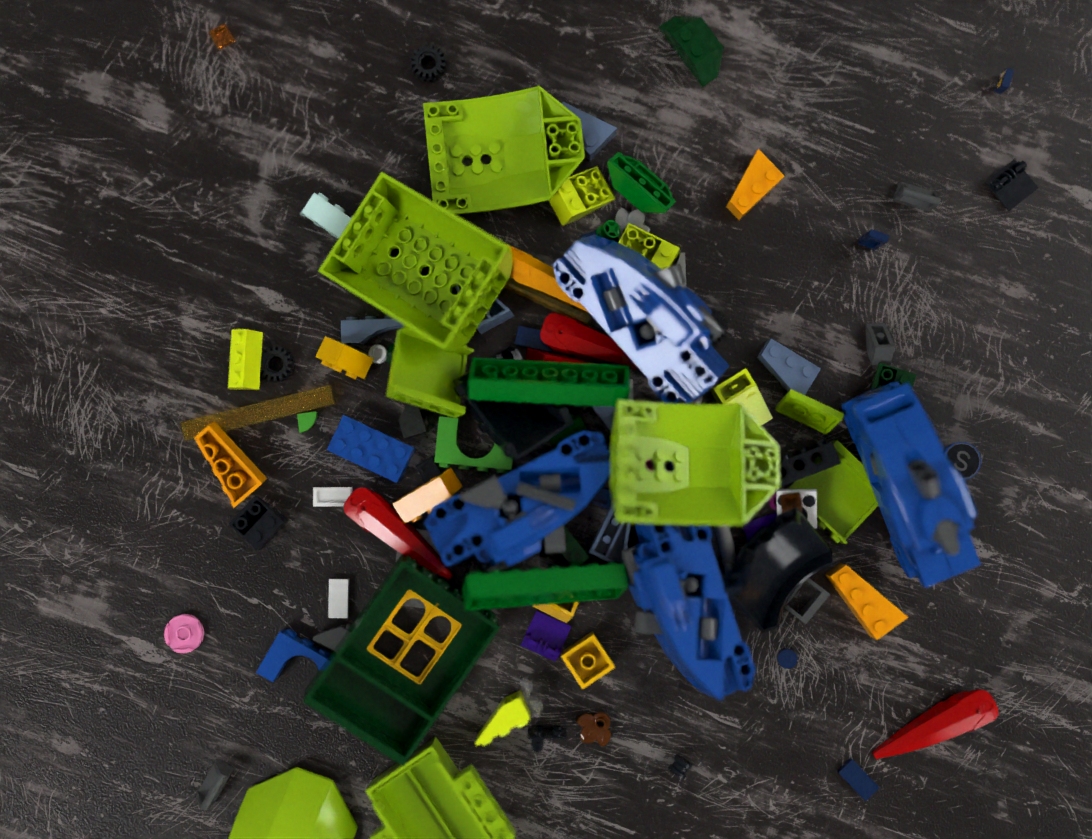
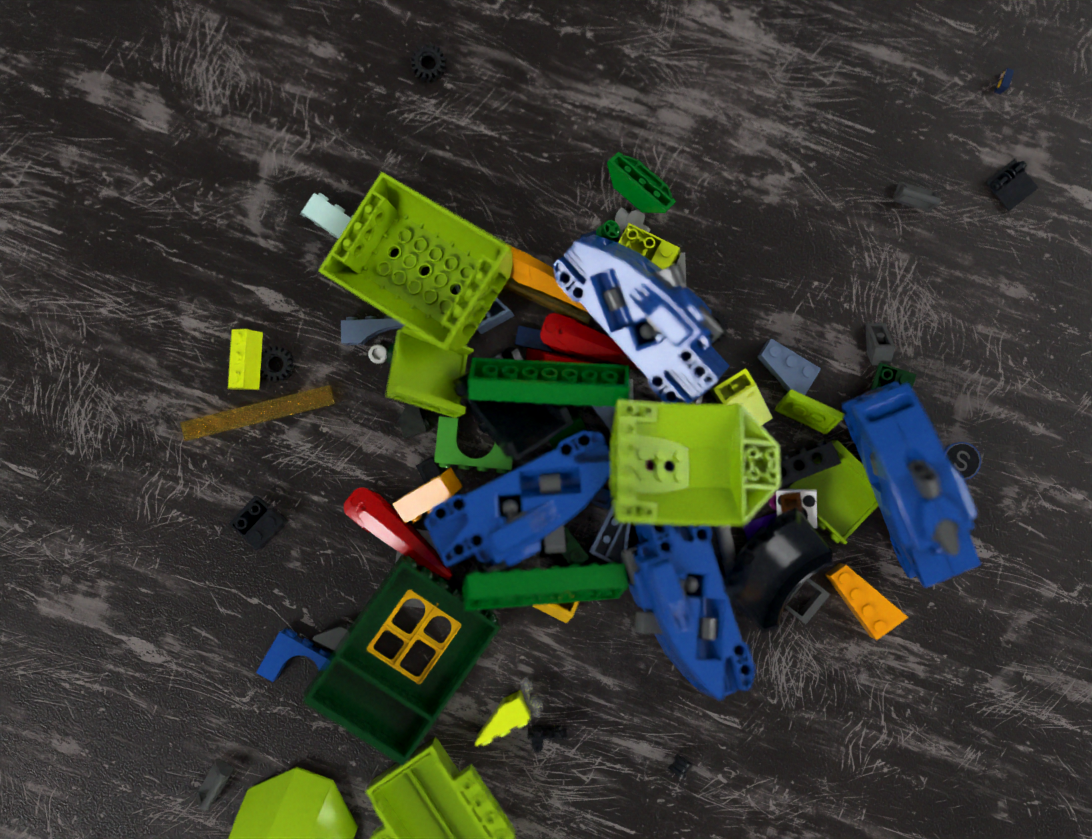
(184, 633): bright pink tile -> none
(222, 36): clear orange tile -> none
(229, 463): light orange wedge -> none
(306, 421): bright green tile -> none
(330, 496): white tile -> none
(338, 598): white tile -> none
(342, 357): yellow brick -> none
(371, 449): blue brick -> none
(486, 495): dark grey slope -> none
(525, 133): lime wedge -> none
(546, 496): dark grey axle -> none
(546, 635): dark purple hinge -> none
(581, 196): neon yellow slope -> none
(587, 660): yellow brick -> none
(594, 131): sand blue wedge -> none
(594, 731): reddish brown plate -> none
(695, 46): dark green wedge -> none
(755, 183): light orange wedge -> none
(786, 658): dark blue tile -> none
(858, 779): dark blue tile -> none
(873, 239): dark blue tile -> none
(945, 720): red piece -> none

